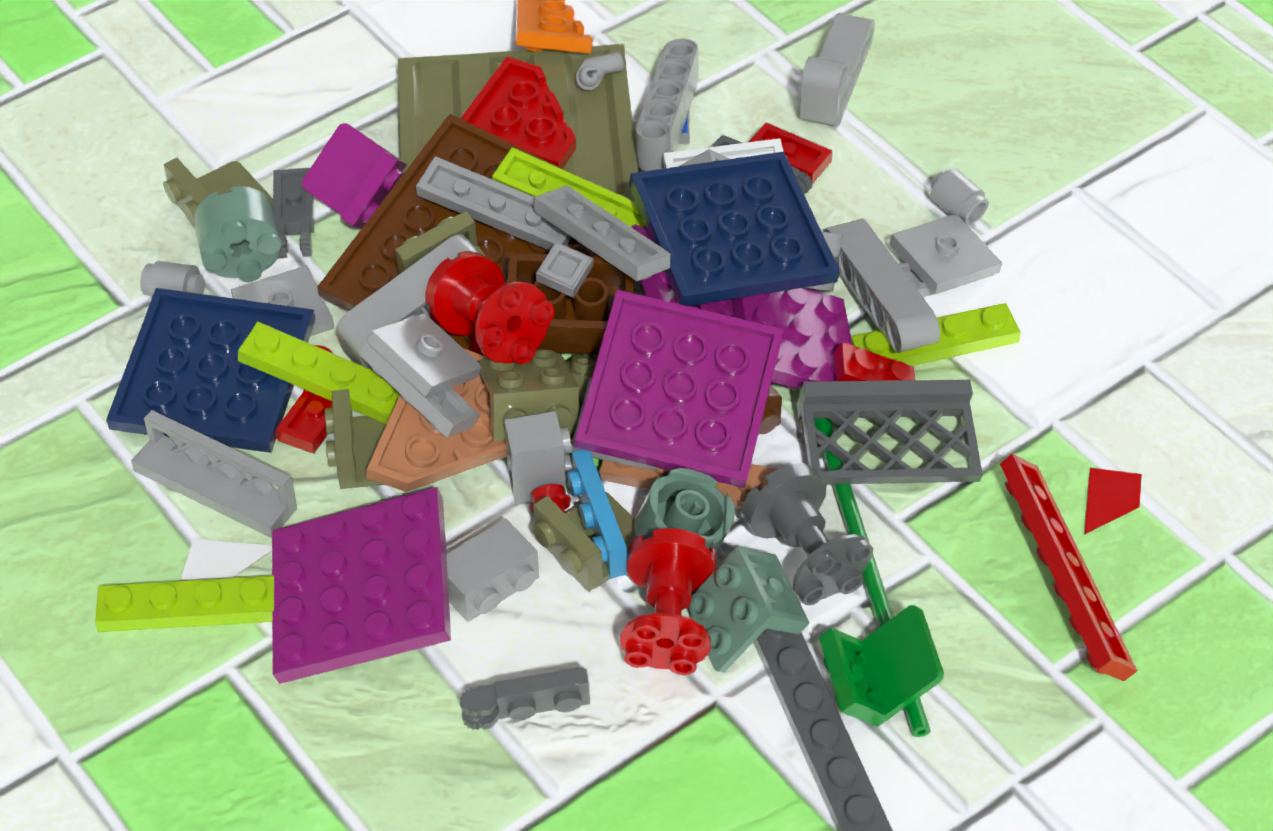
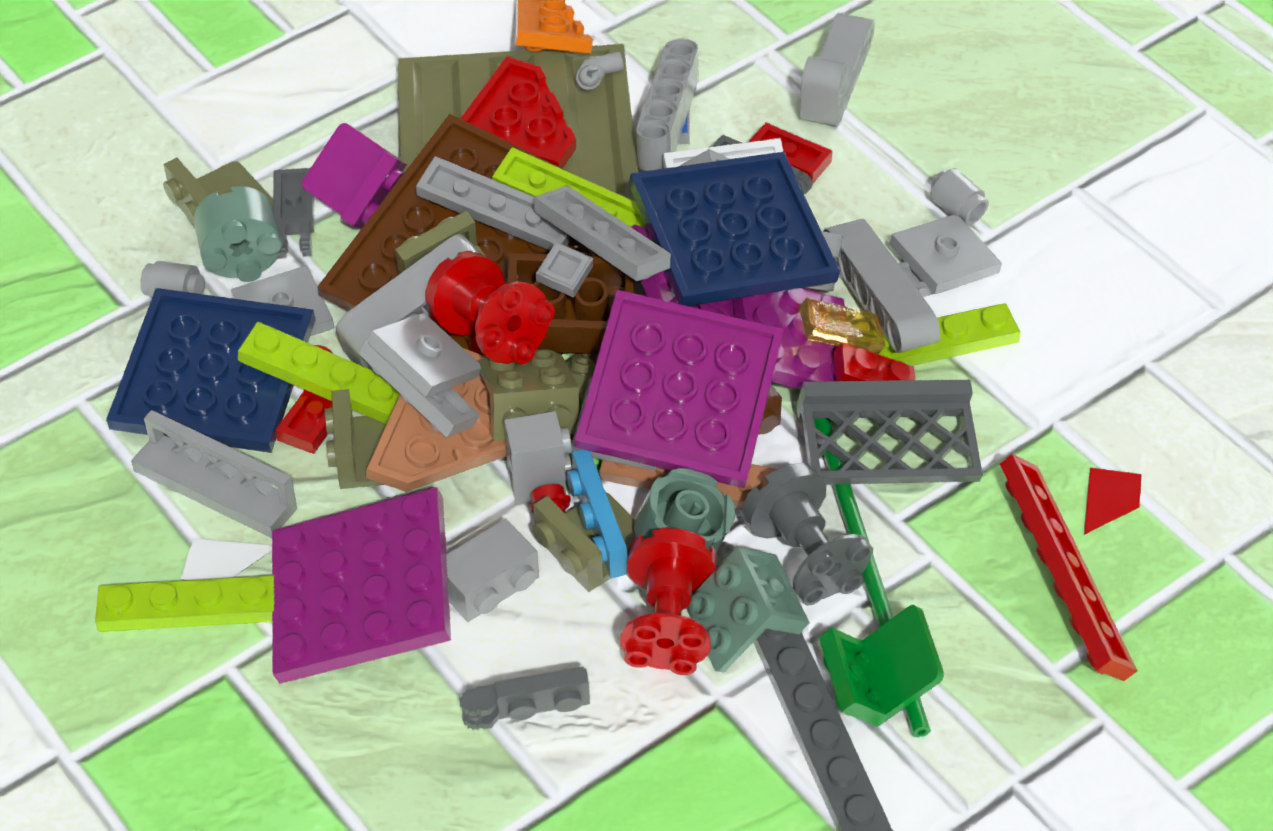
(839, 324): none -> clear yellow plate

